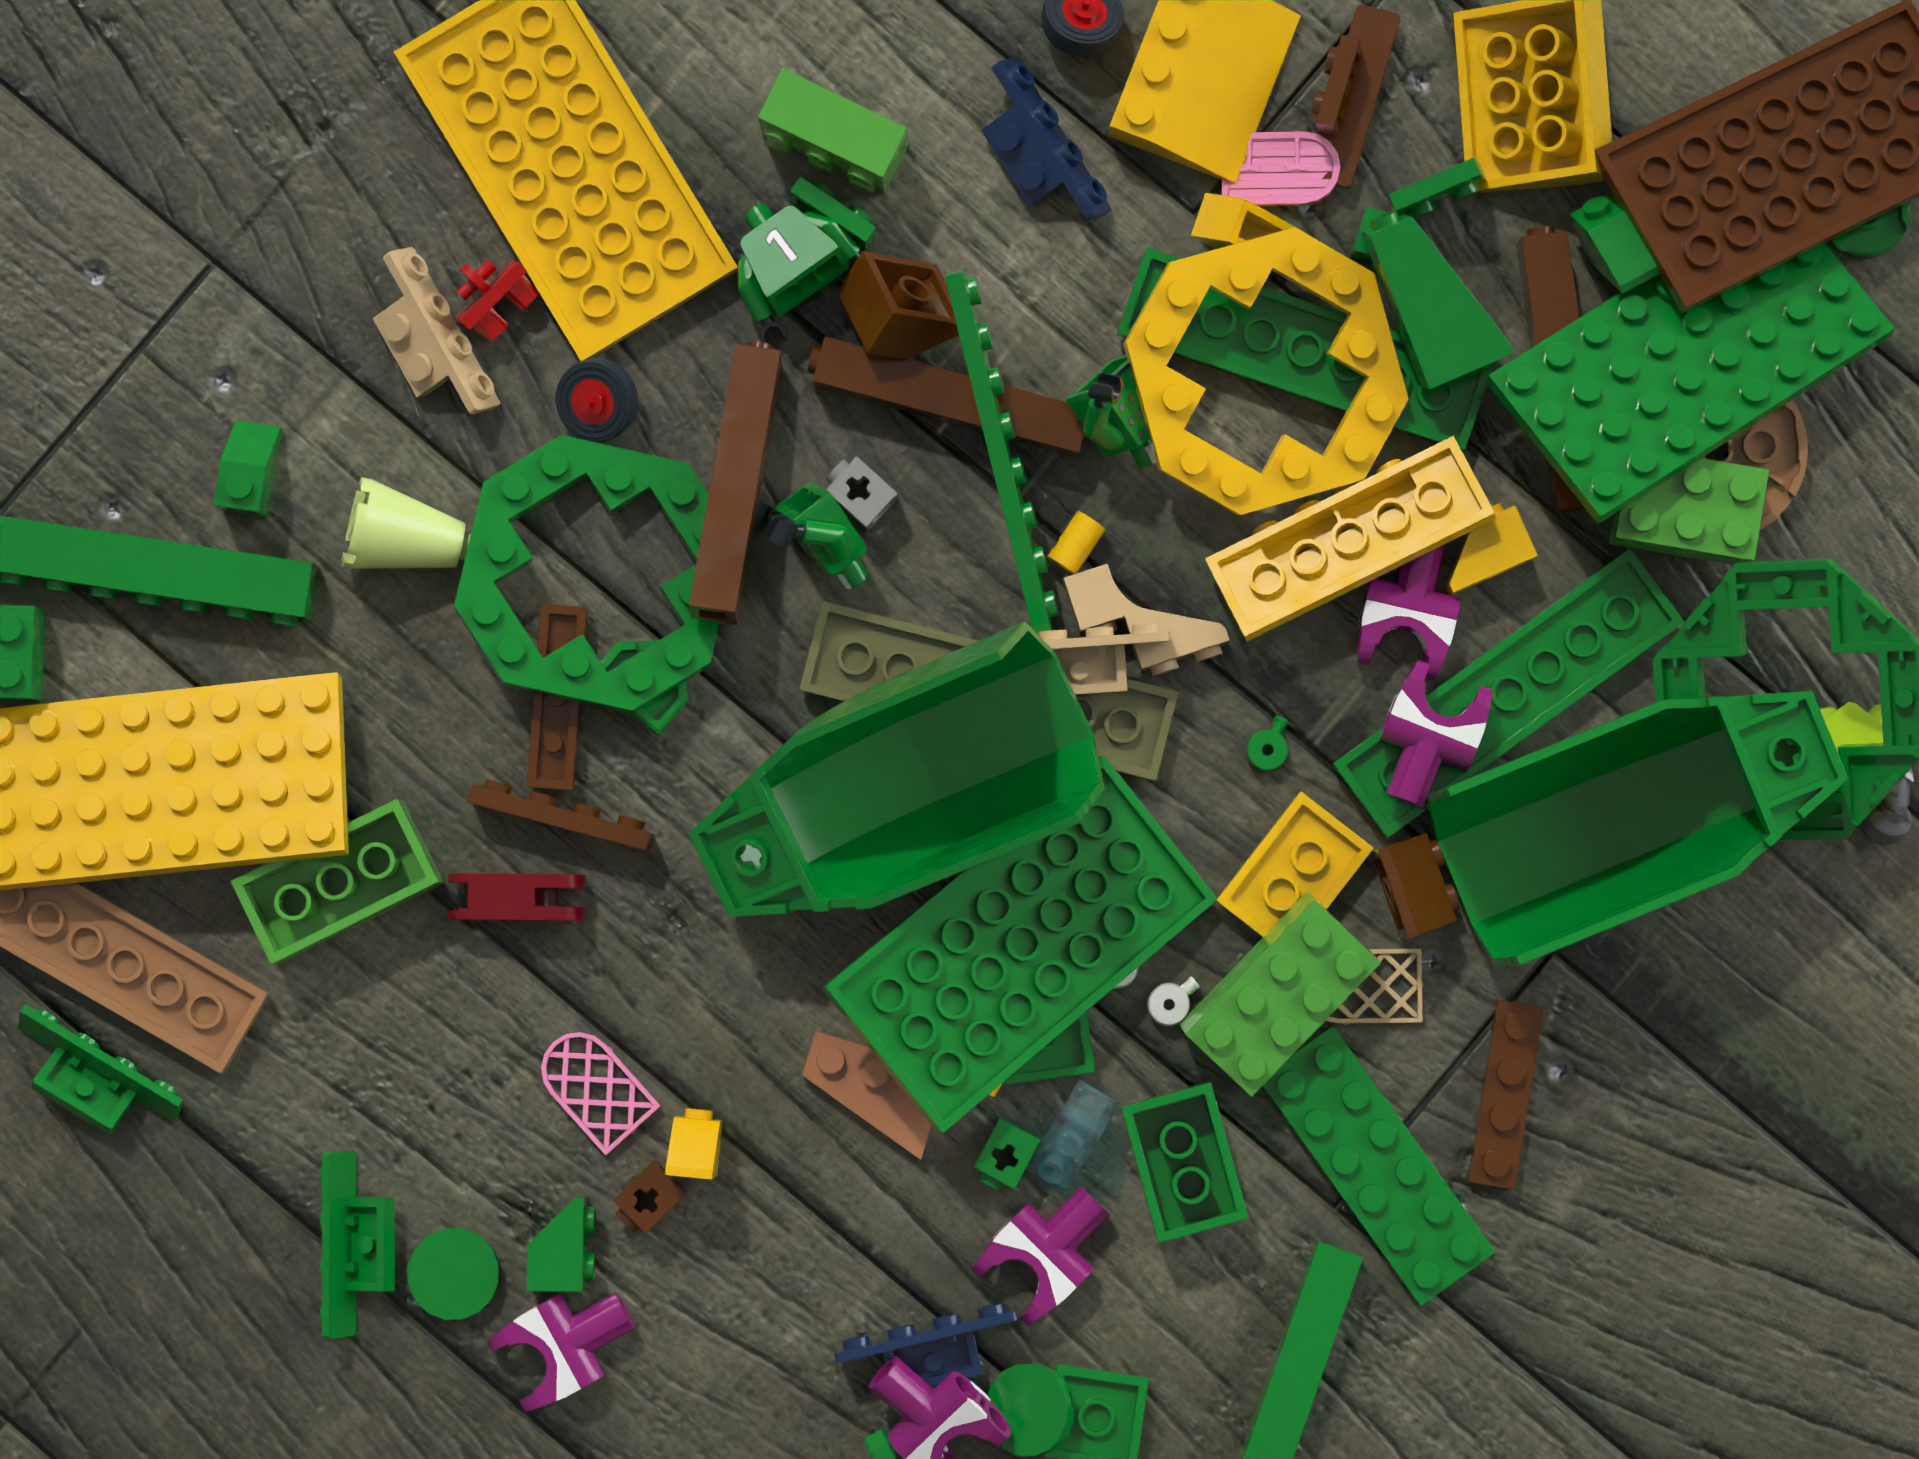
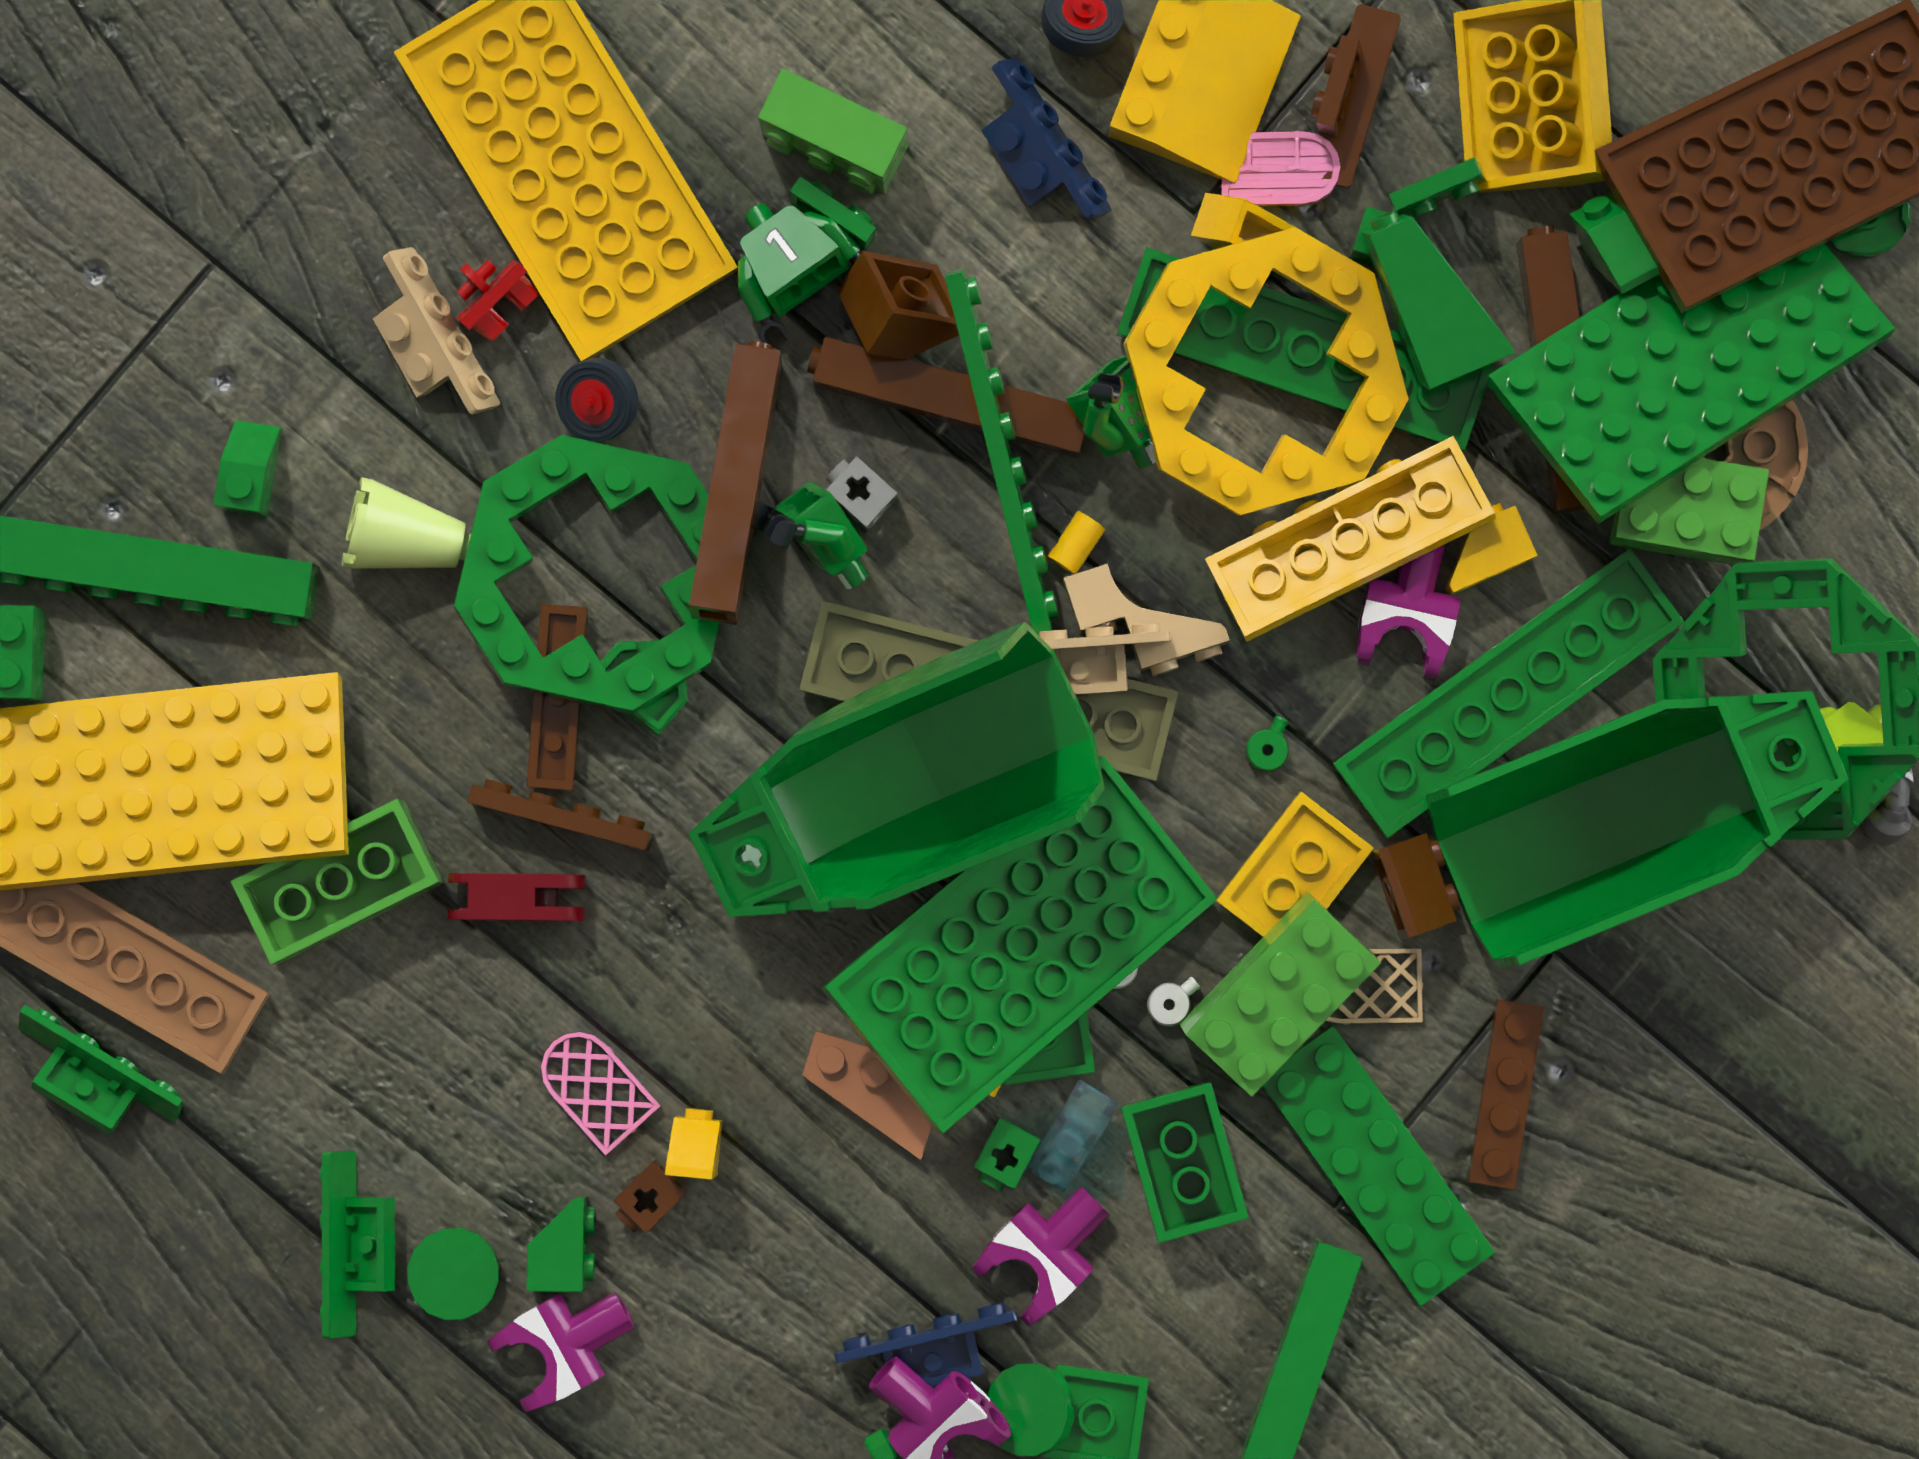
(1429, 737): magenta connector -> none

